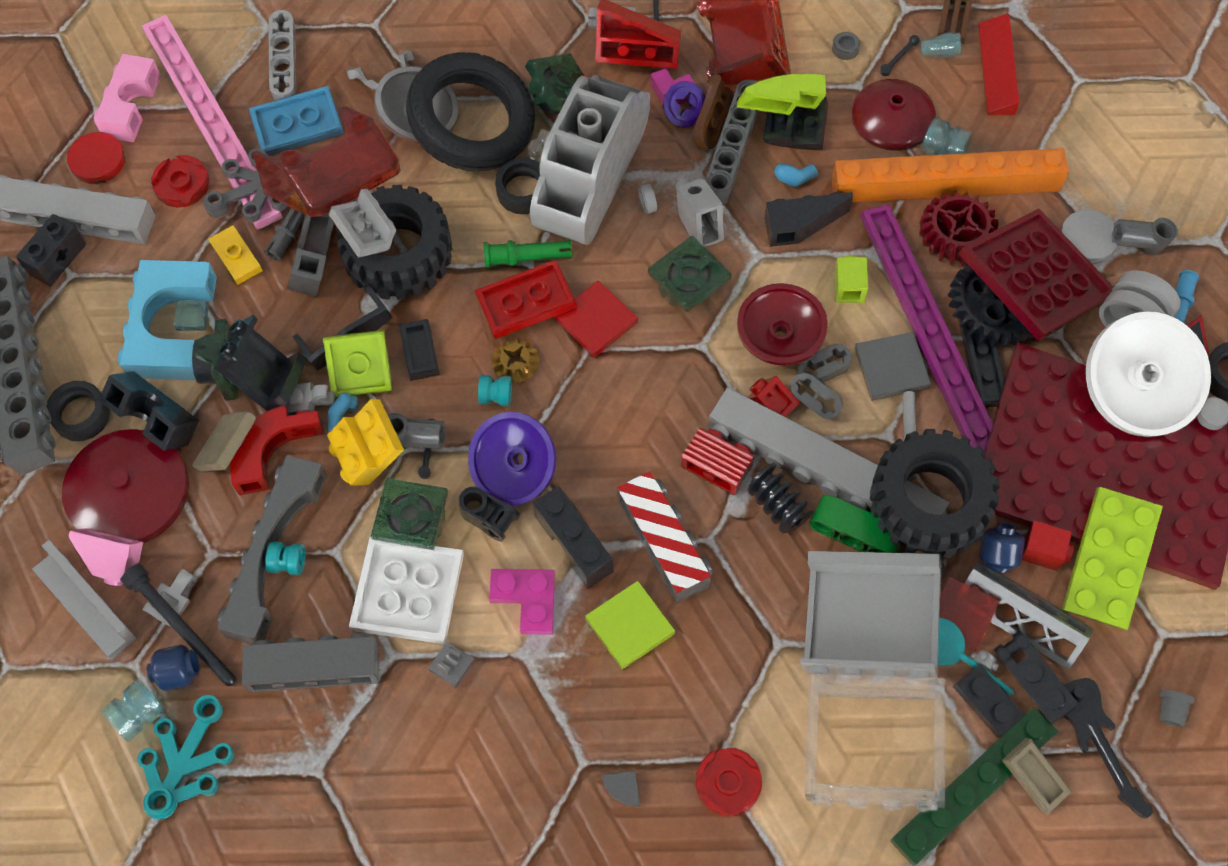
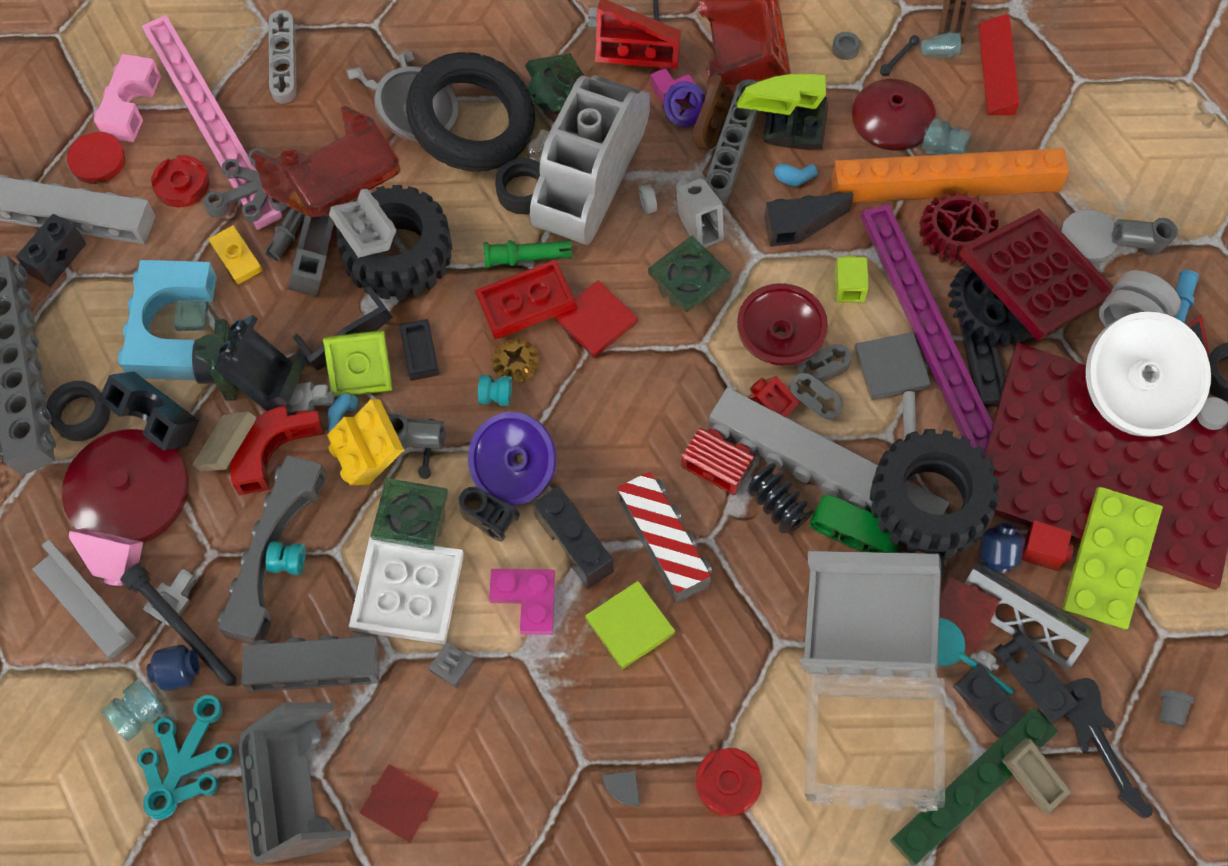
(280, 787): none -> dark grey windscreen
(296, 121): dark azure tile -> none
(399, 803): none -> clear red piece

